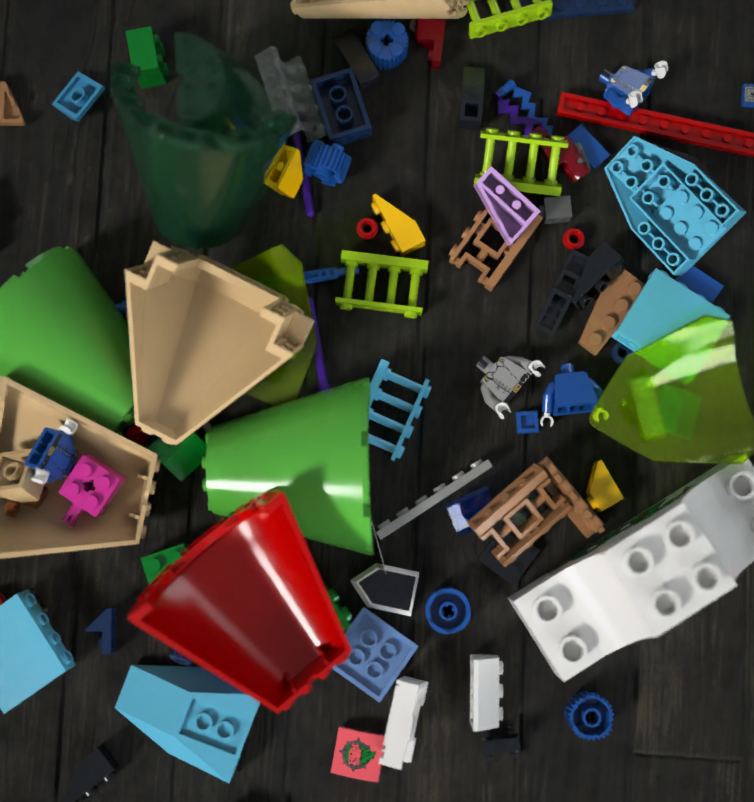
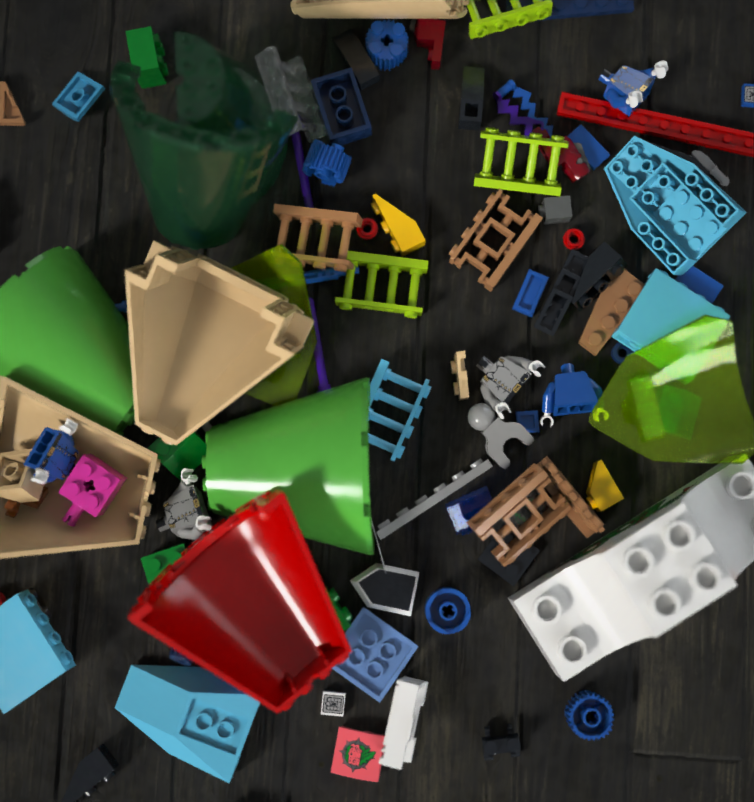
(107, 624): dark blue slope -> none
(135, 434): red plate -> none
(185, 510): none -> light grey torso
(286, 173): yellow slope -> none
(327, 219): none -> medium nougat fence
(333, 703): none -> tile
(458, 367): none -> tan wing
(485, 692): white slope -> none
(496, 432): none -> light grey piece
(505, 204): lavender wedge -> none
(530, 293): none -> blue tile
(711, 167): none -> light grey piece

